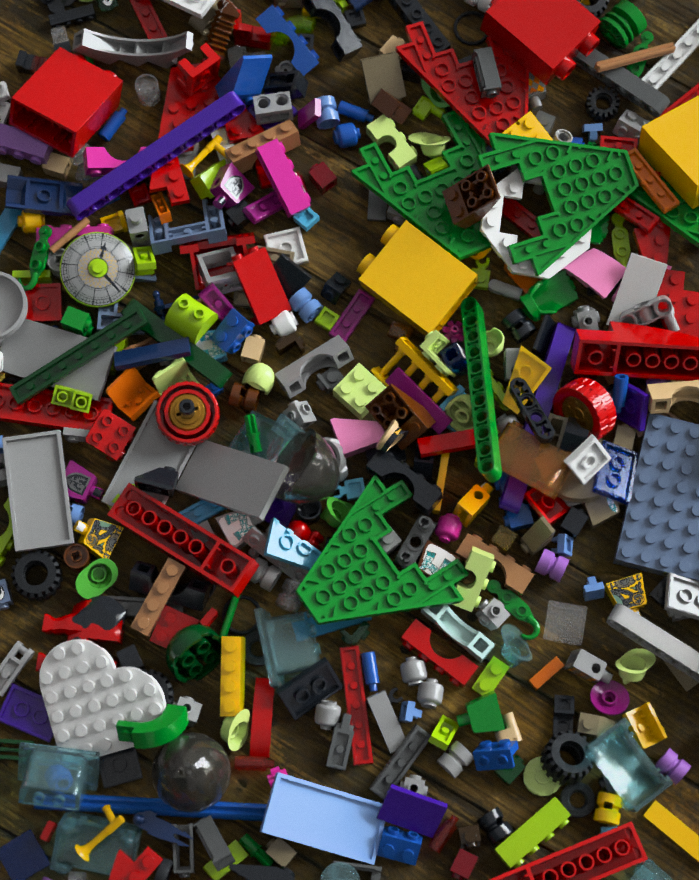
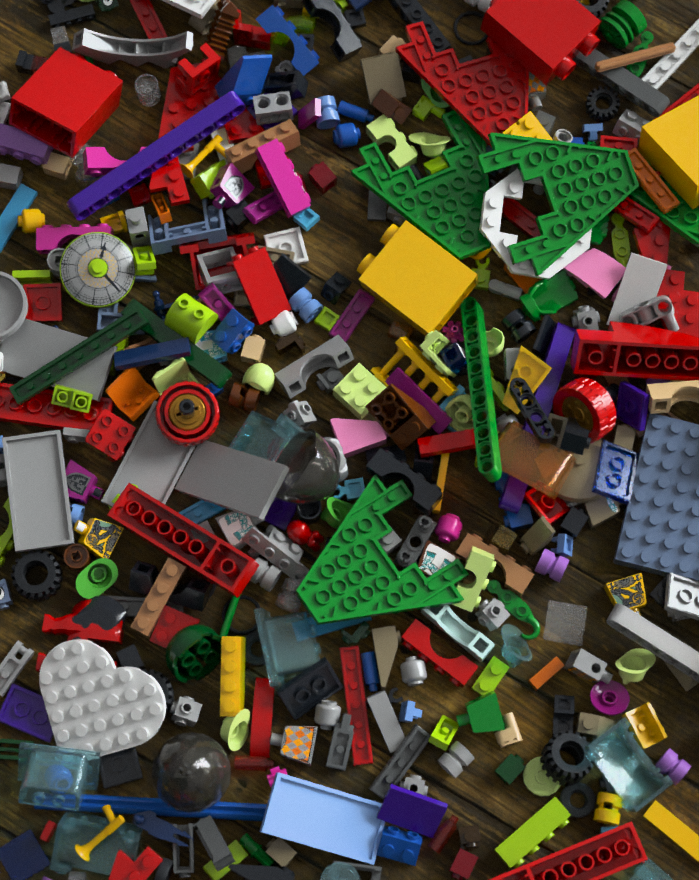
(38, 257): green piece -> none
(40, 195): dark blue piece -> none
(69, 235): medium nougat piece -> none
(77, 322): green brick -> none
(113, 124): blue cylinder -> none
(155, 732): green arch -> none
(158, 481): black slope -> none
(210, 617): red tile -> none
(252, 433): green axle -> none
(288, 548): medium azure wing -> none
(296, 743): none -> torso
(385, 647): none -> dark tan slope
(391, 437): piece -> none
(430, 693): light grey head -> none
(472, 197): reddish brown slope -> none
(473, 503): yellow torso -> none
(486, 72): dark grey window -> none
(495, 755): blue bracket -> none
(495, 825): black wheel -> none
(587, 459): white tile -> none
(593, 589): medium blue tile -> none
(620, 391): blue cylinder -> none

